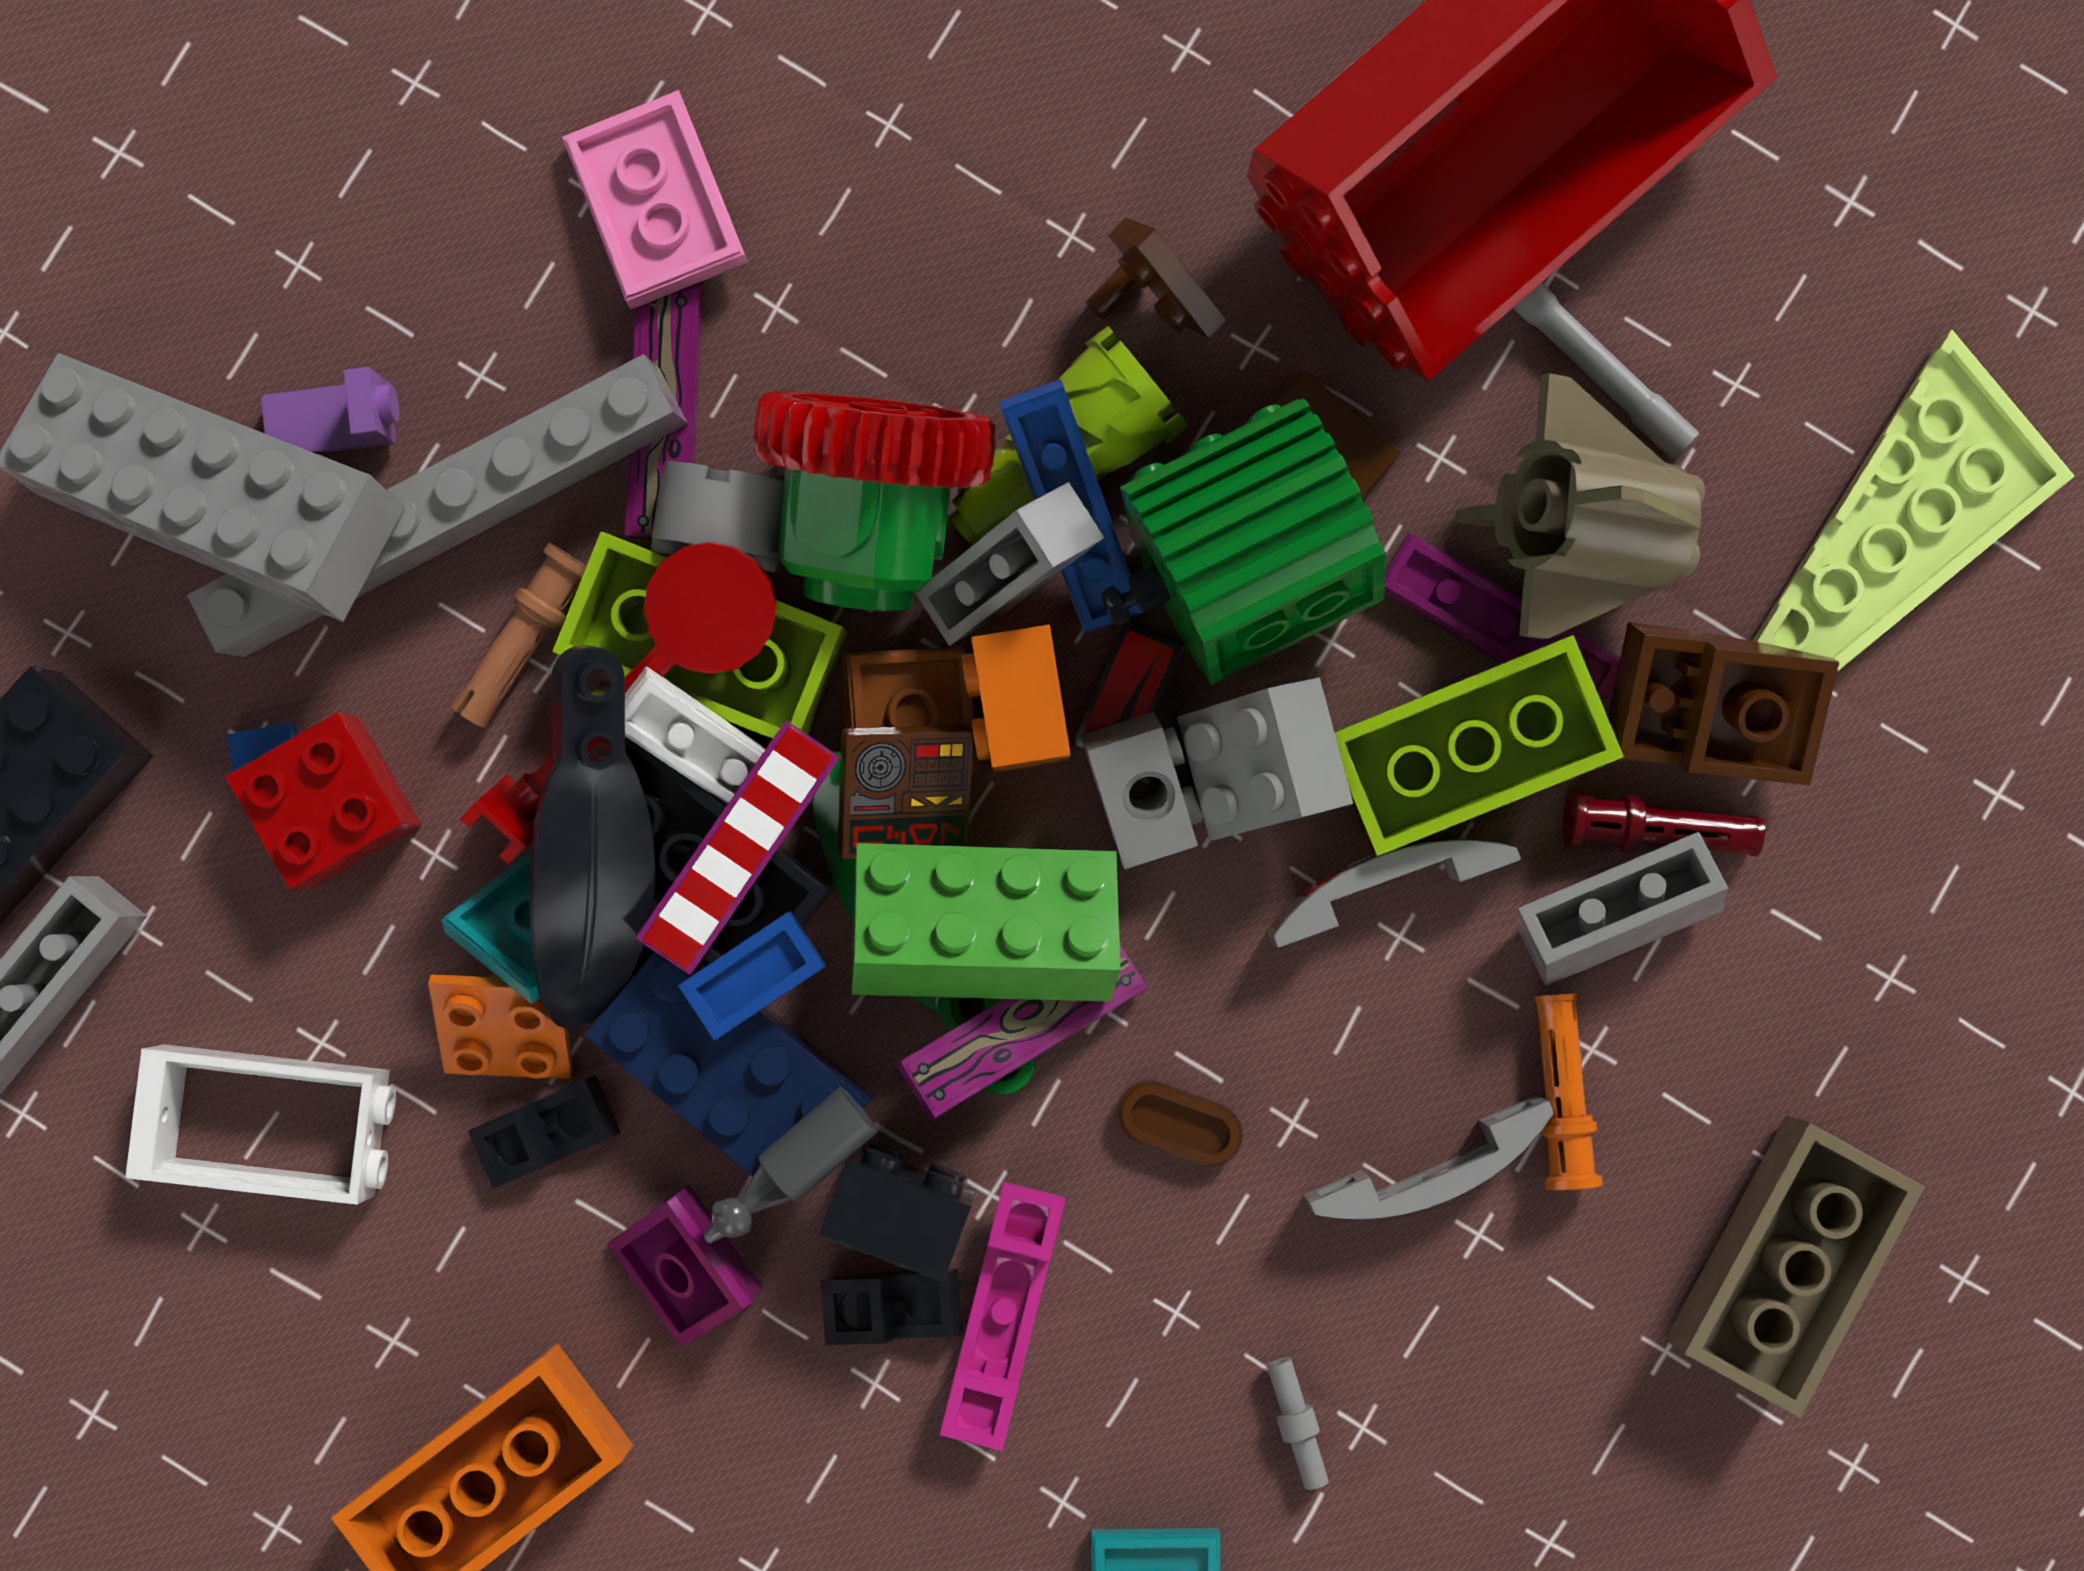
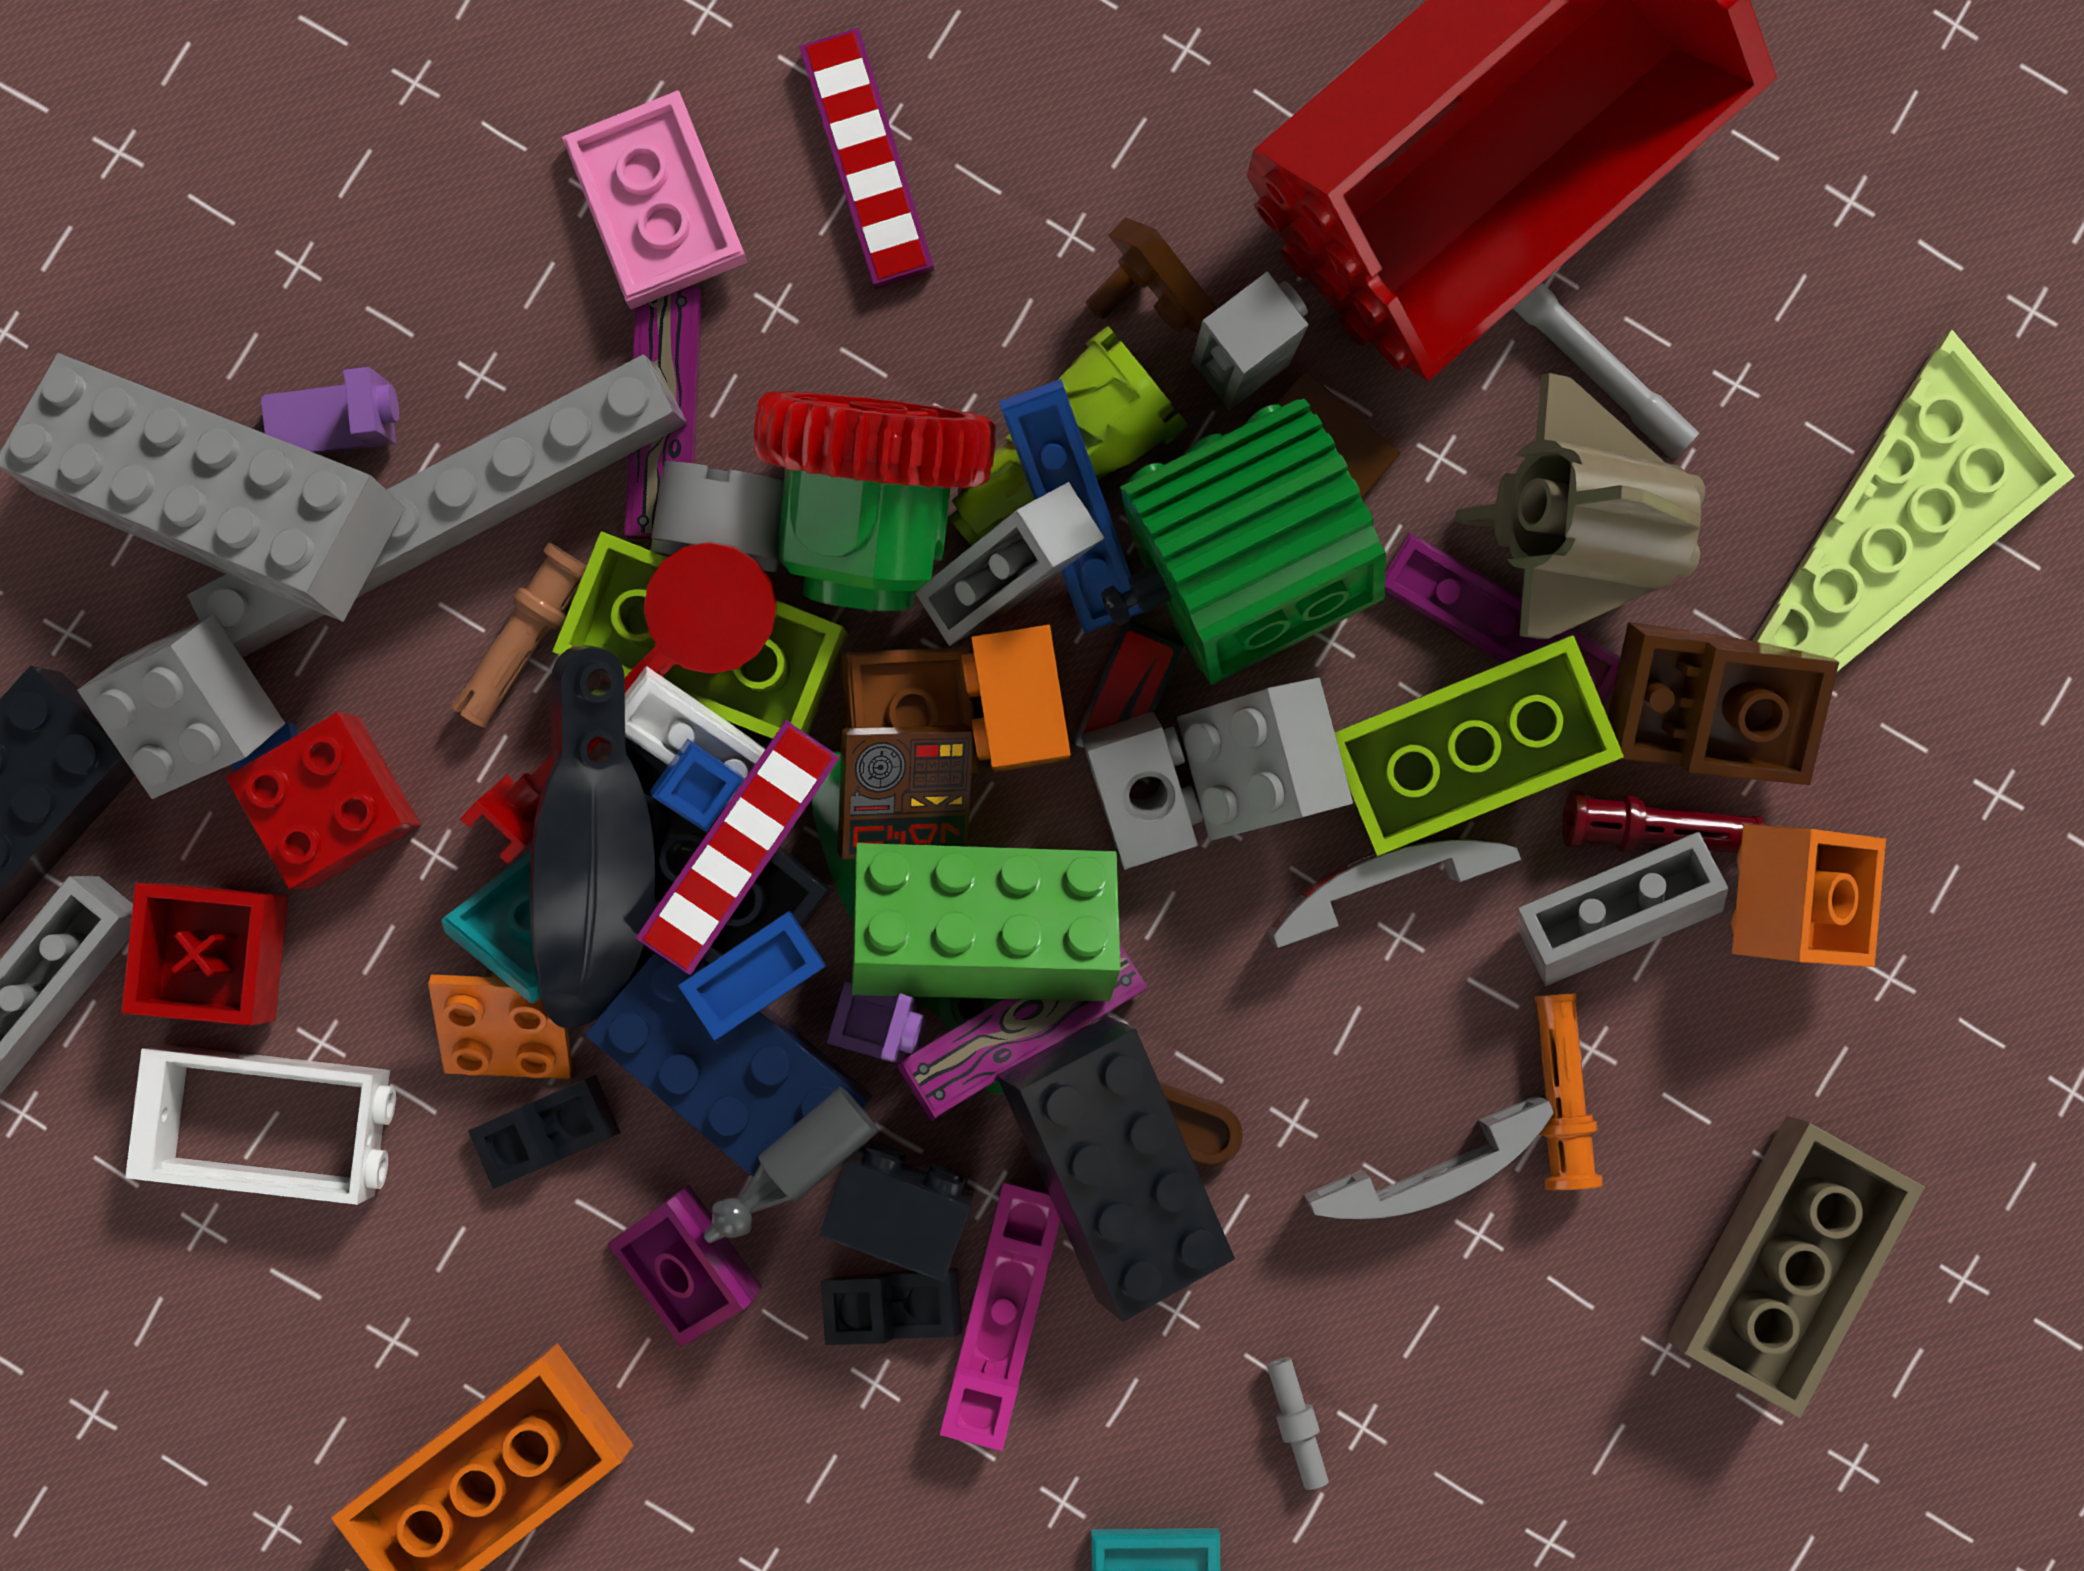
(182, 707): none -> light grey brick
(205, 953): none -> red brick
(696, 785): none -> blue tile
(867, 158): none -> tile
(877, 1025): none -> medium lavender bracket
(1116, 1167): none -> black brick
(1250, 339): none -> light grey brick
(1808, 895): none -> orange brick

